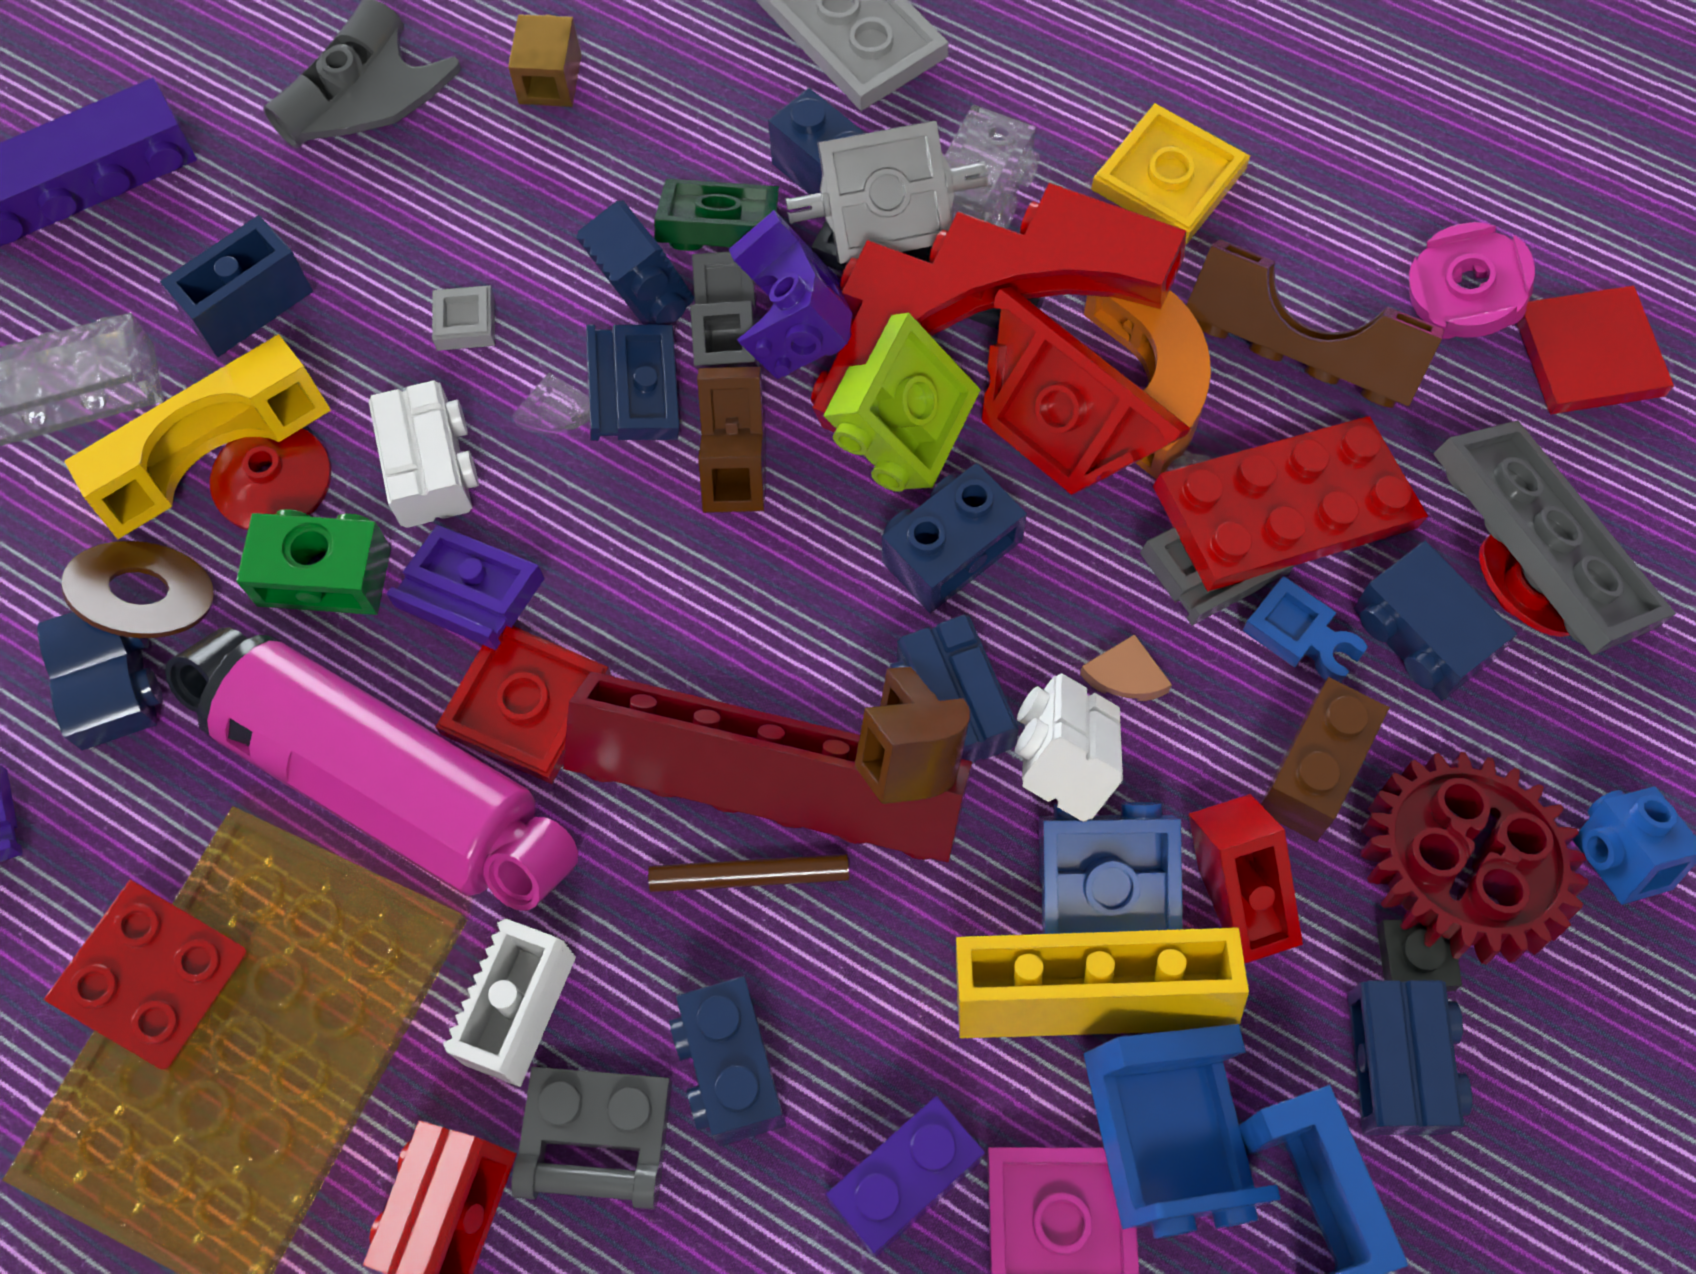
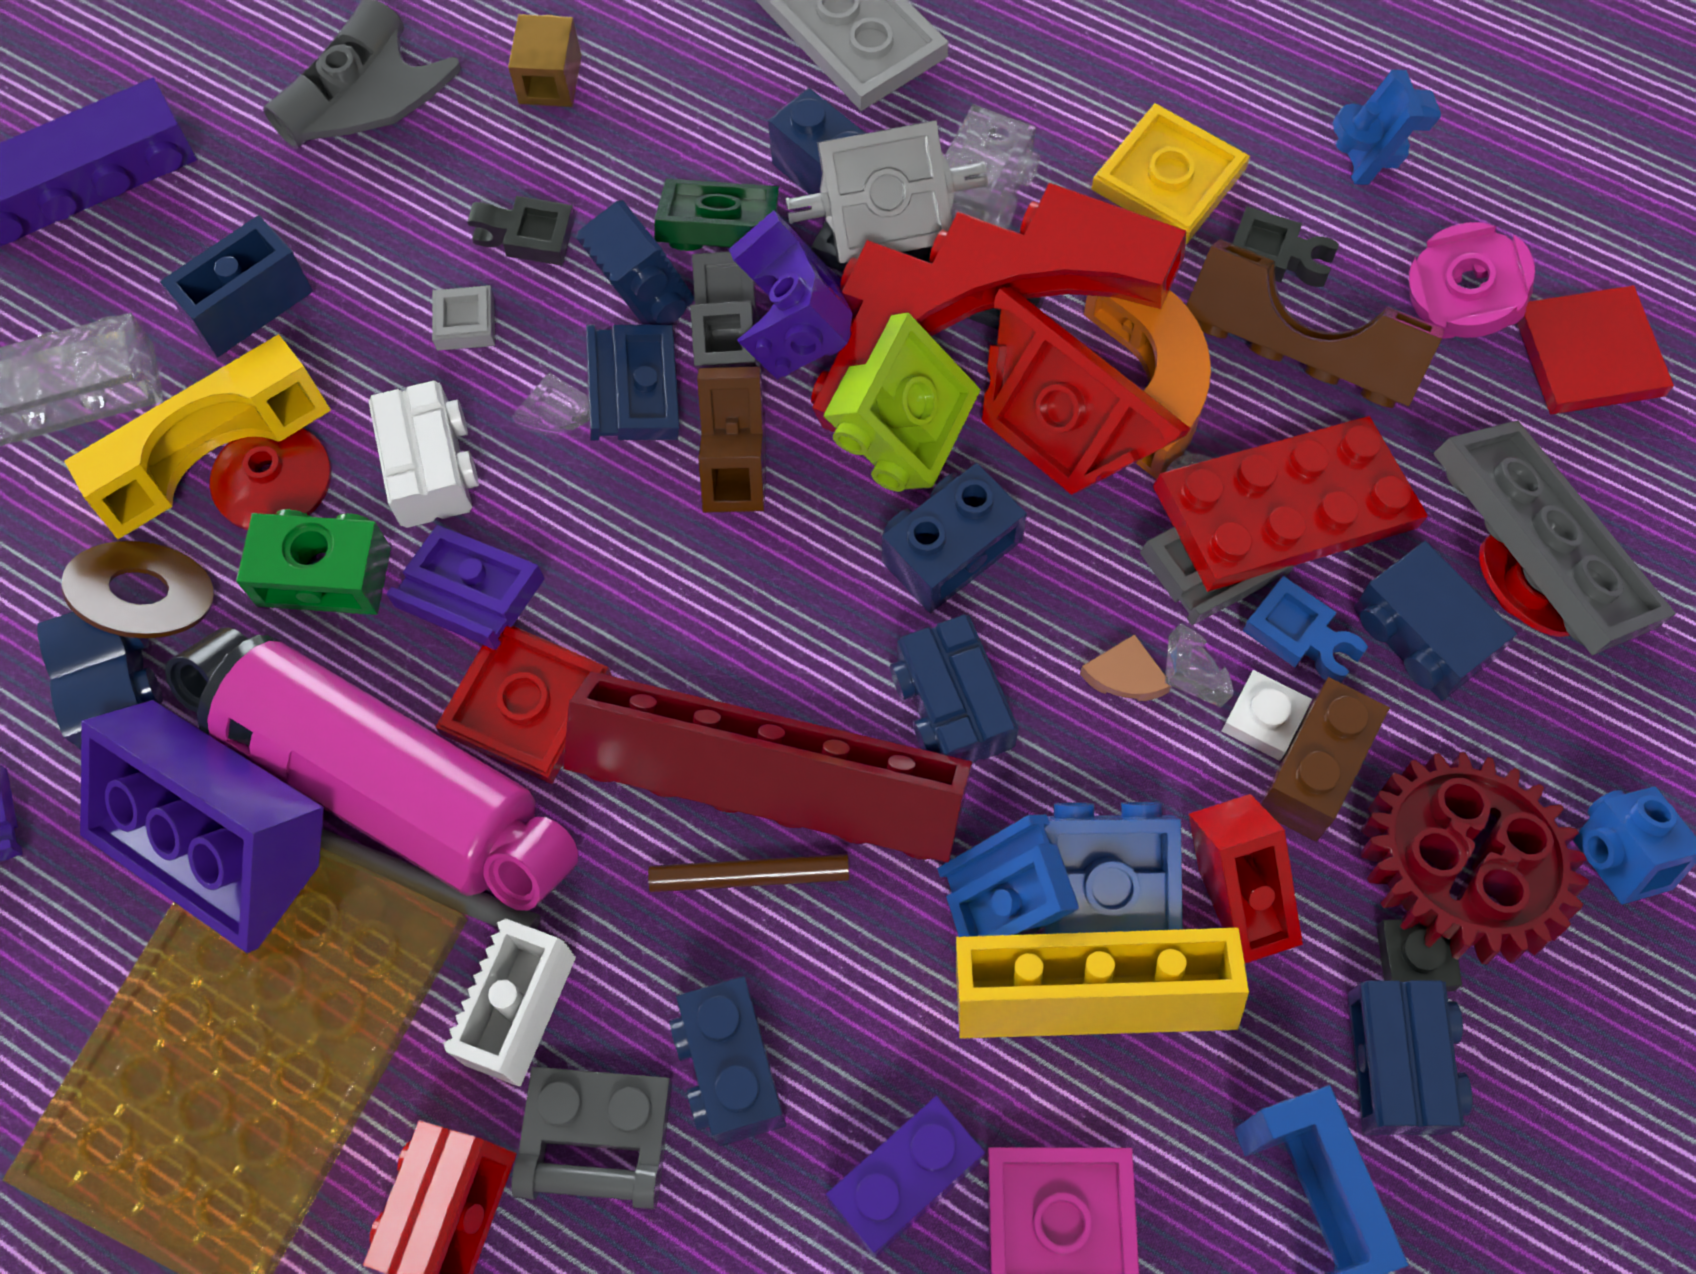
(147, 976): red bracket -> none
(196, 820): none -> dark purple slope
(479, 906): none -> dark grey bar
(530, 231): none -> pearl dark grey plate
(911, 741): reddish brown brick -> none
(1009, 883): none -> blue plate
(1070, 746): white brick -> none
(1174, 1130): blue panel -> none
(1194, 670): none -> clear tile
(1266, 715): none -> white plate
(1279, 241): none -> pearl dark grey plate
(1379, 131): none -> blue hips

